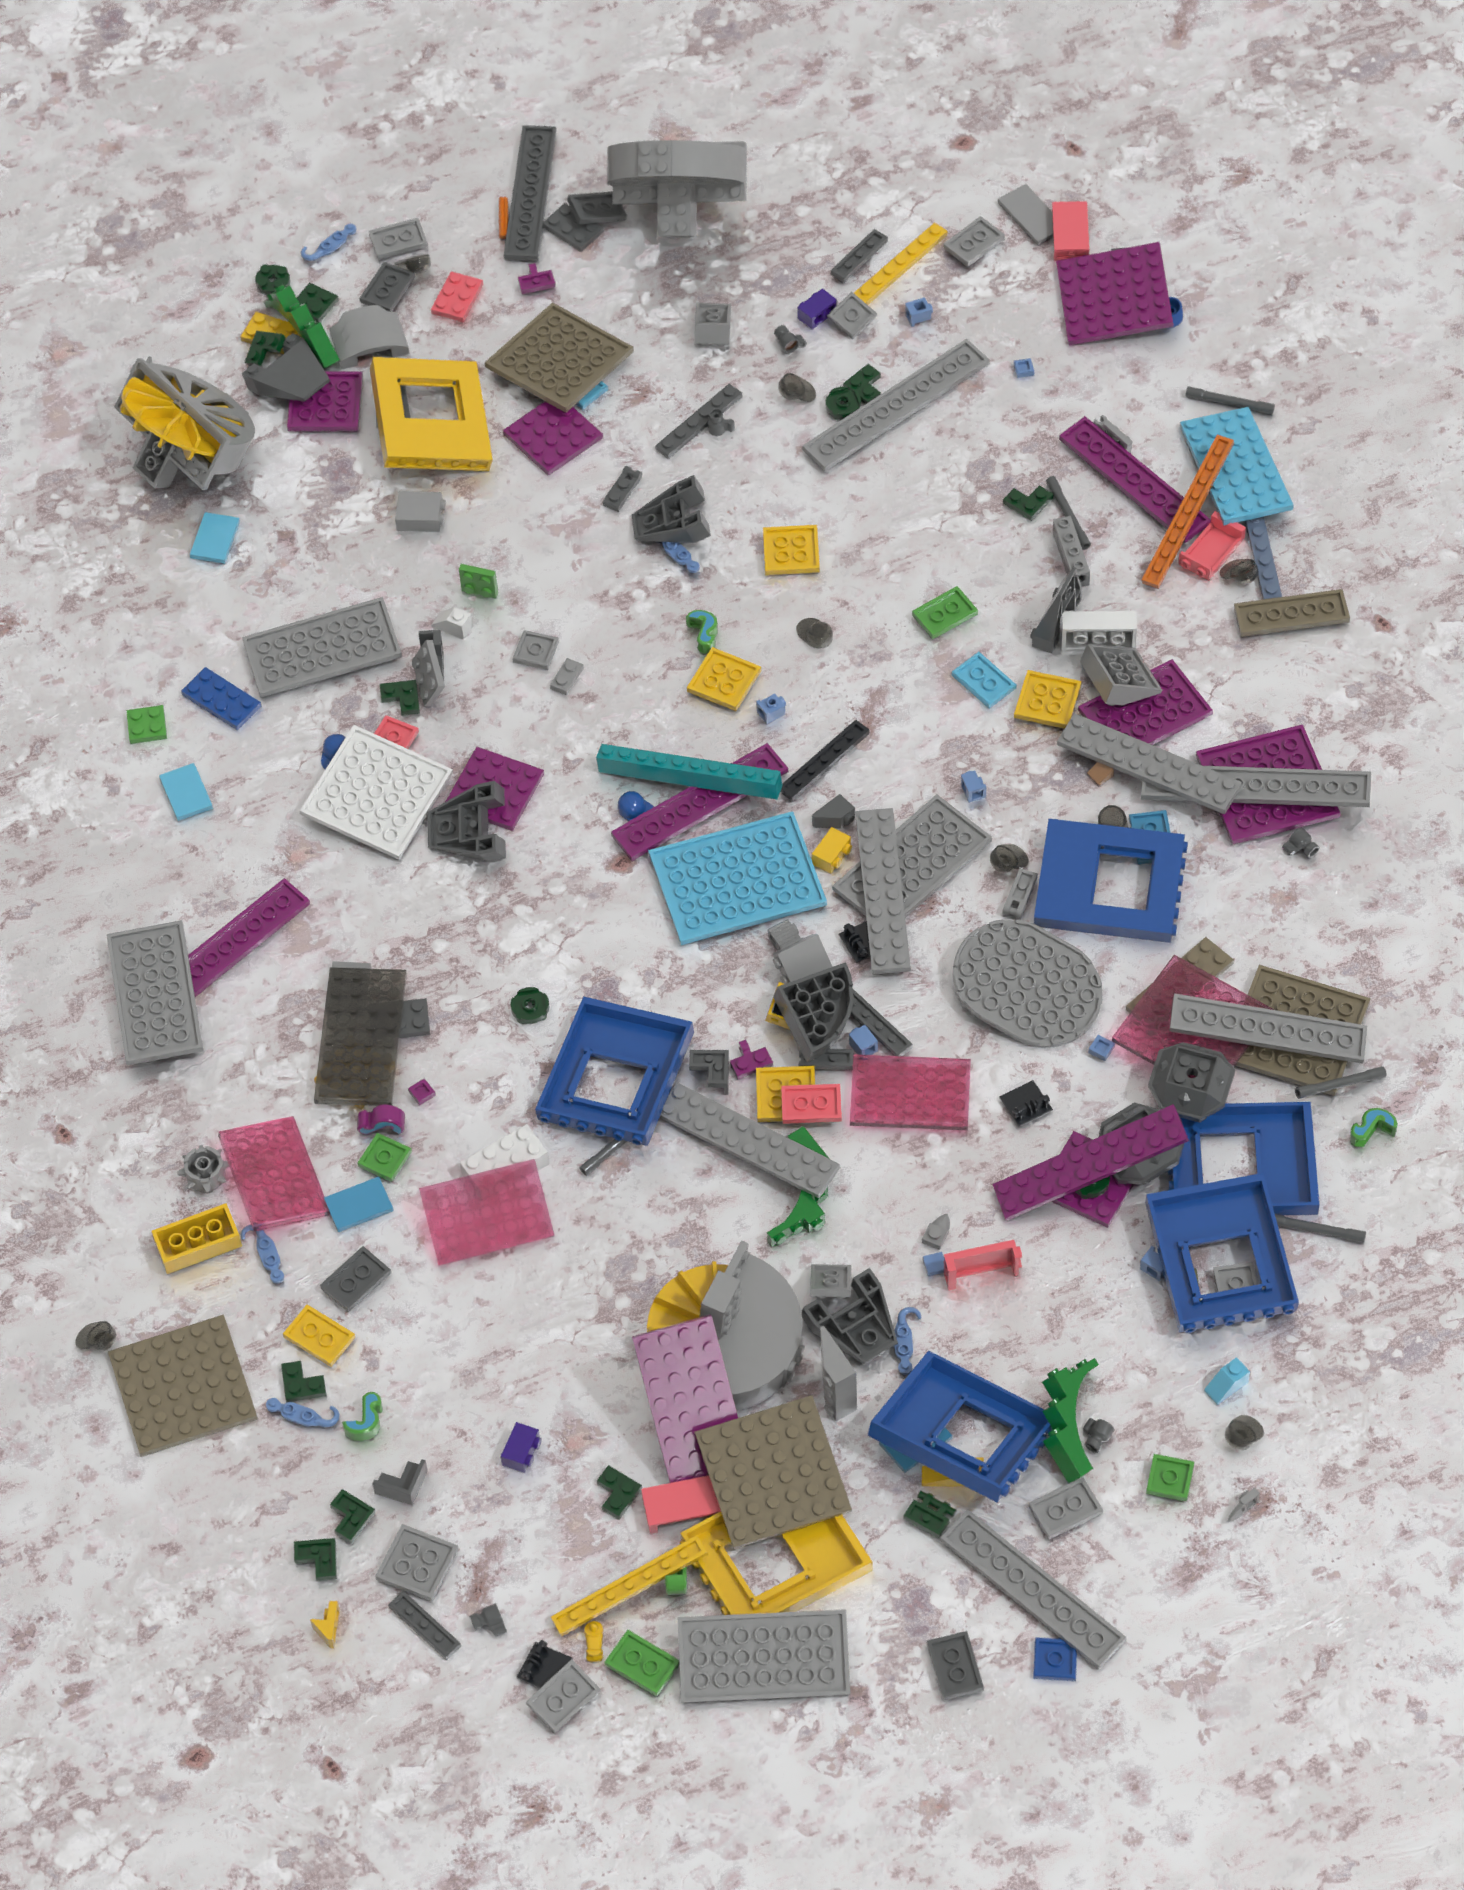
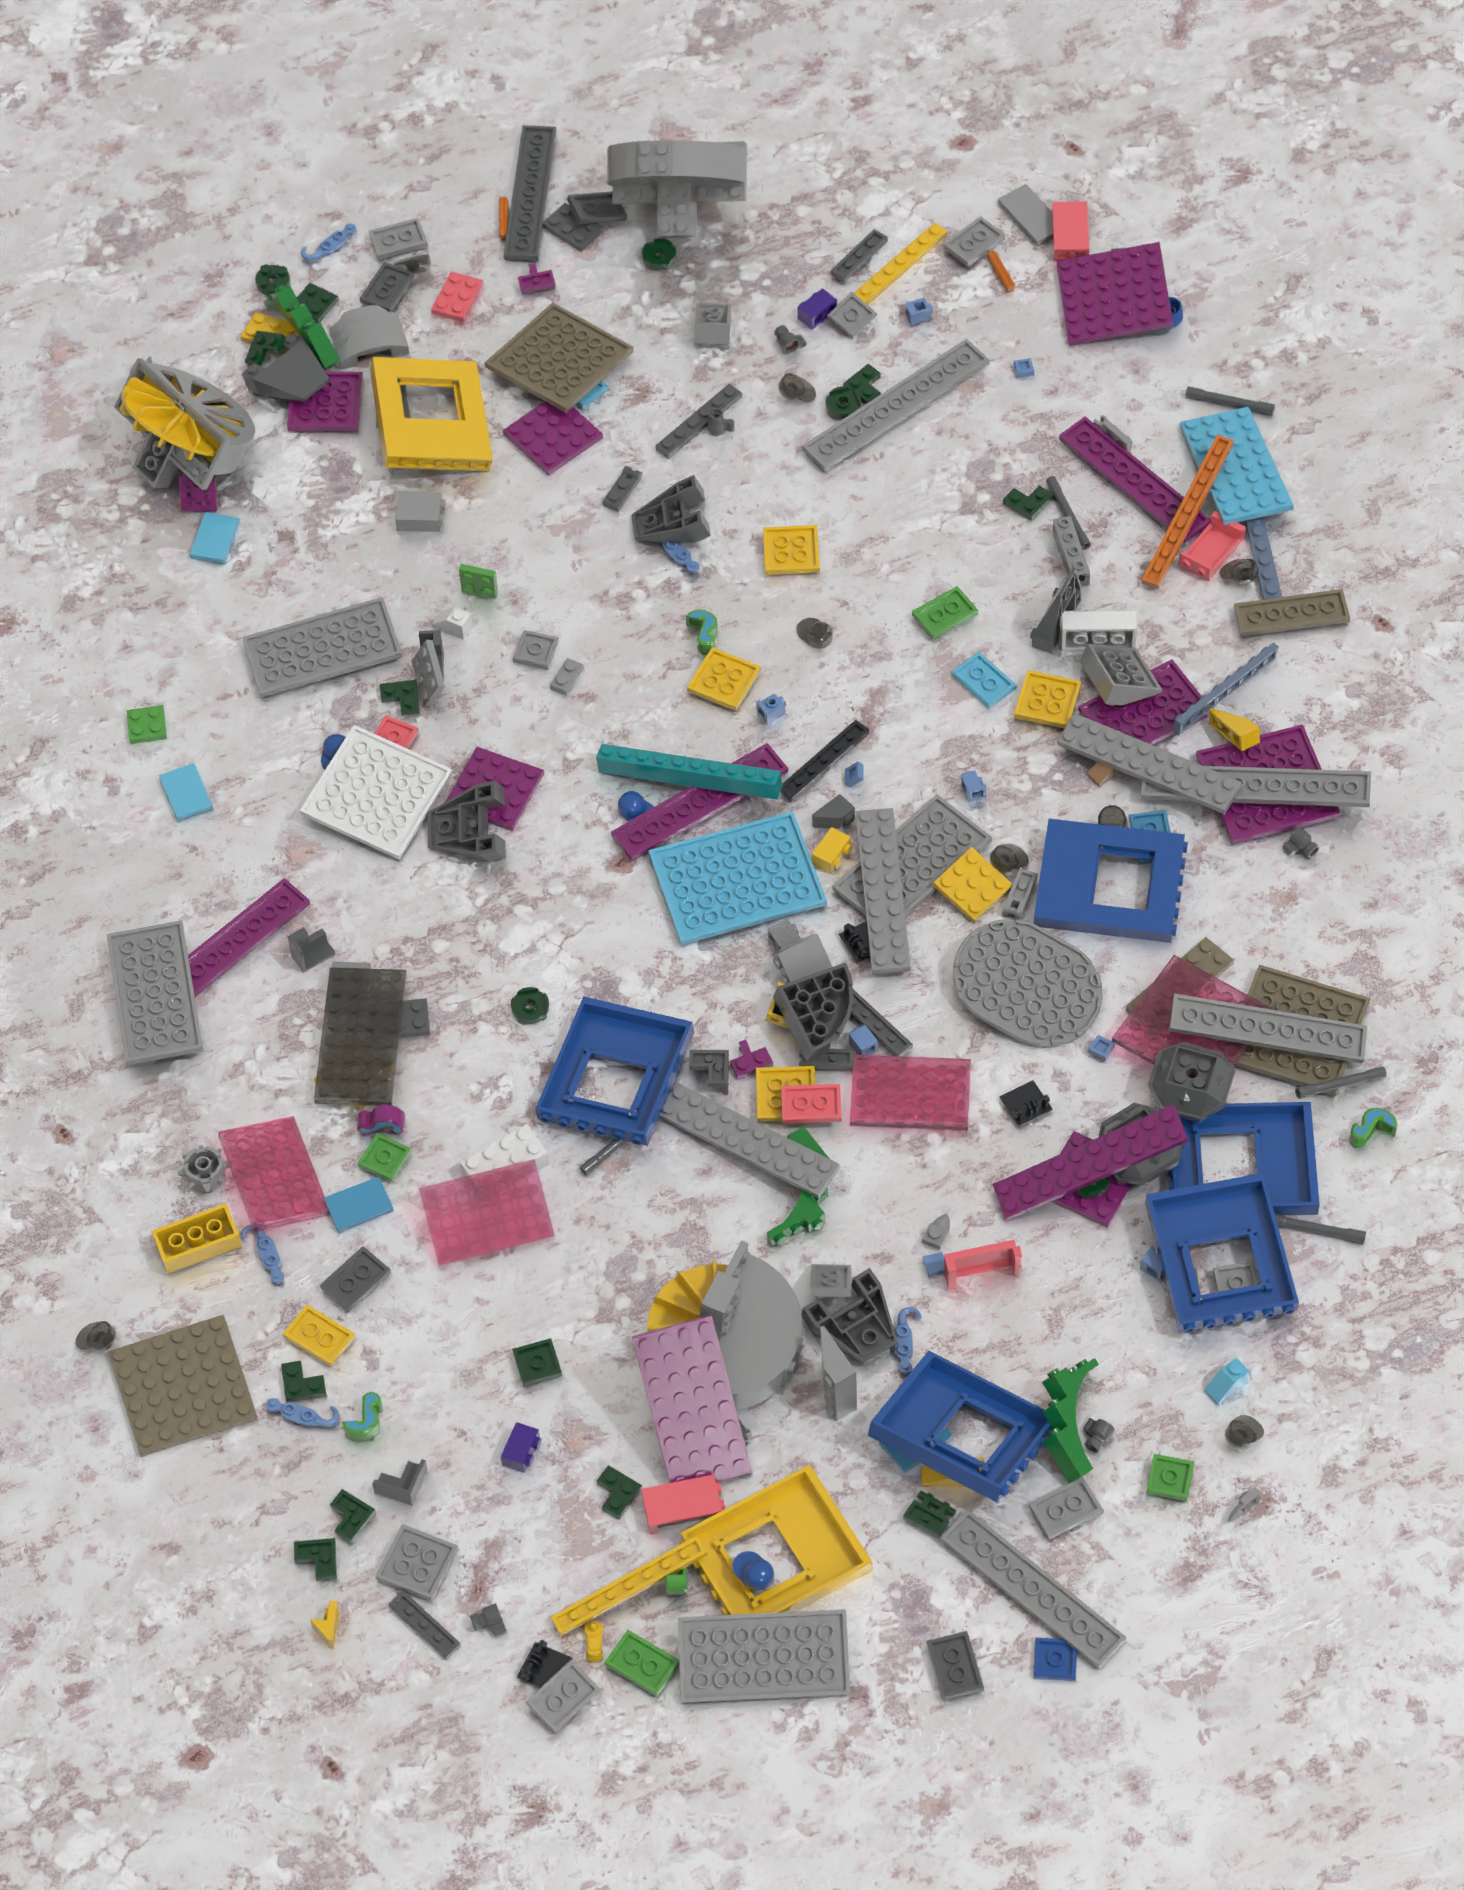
(189, 503): none -> magenta plate
(221, 698): blue plate -> none
(309, 950): none -> dark grey panel
(421, 1091): magenta plate -> none
(537, 1362): none -> dark green plate
(659, 261): none -> dark green plate
(753, 1570): none -> blue cap
(773, 1472): dark tan plate -> none
(854, 774): none -> medium blue plate
(972, 885): none -> yellow plate
(1001, 270): none -> orange axle
(1225, 689): none -> sand blue plate
(1236, 729): none -> yellow slope

